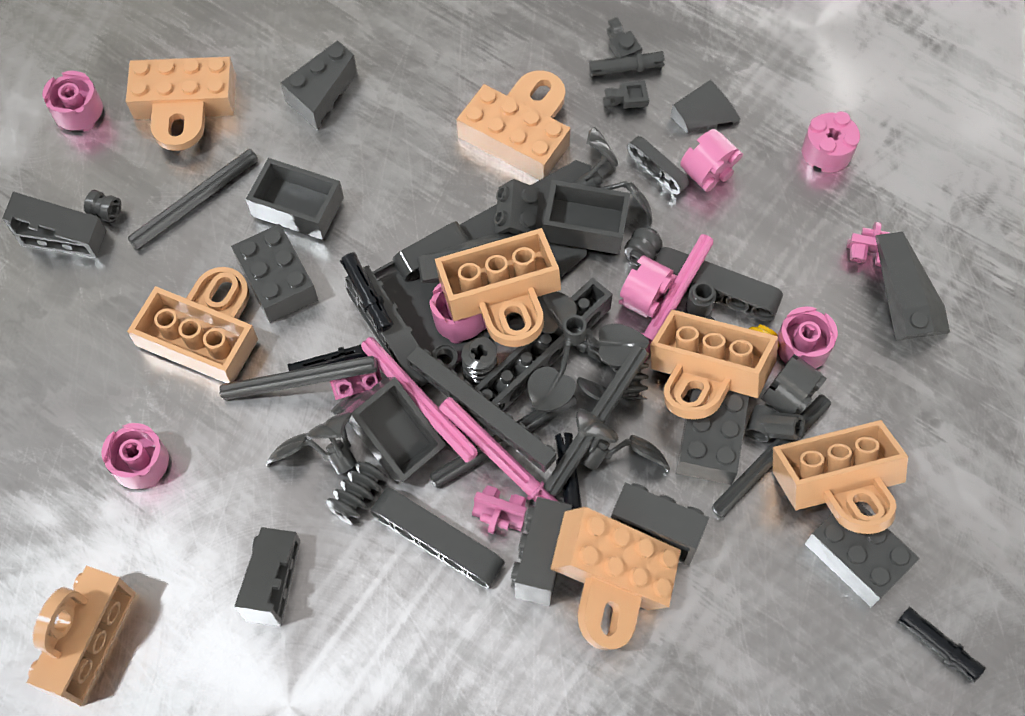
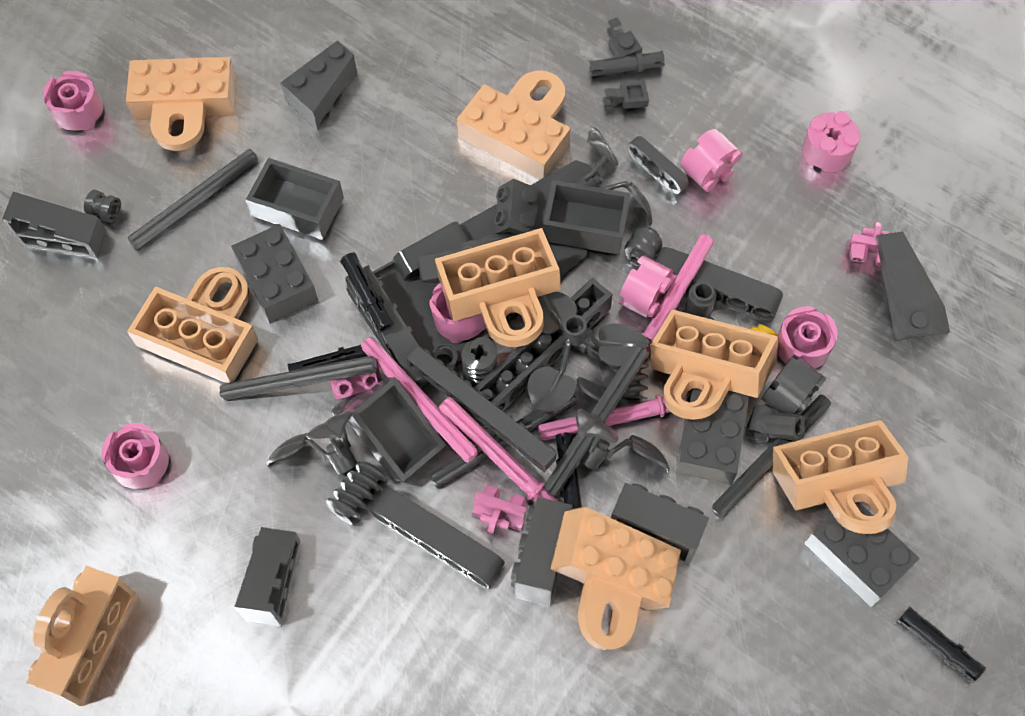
(618, 415): none -> bright pink axle
(704, 109): dark grey slope -> none

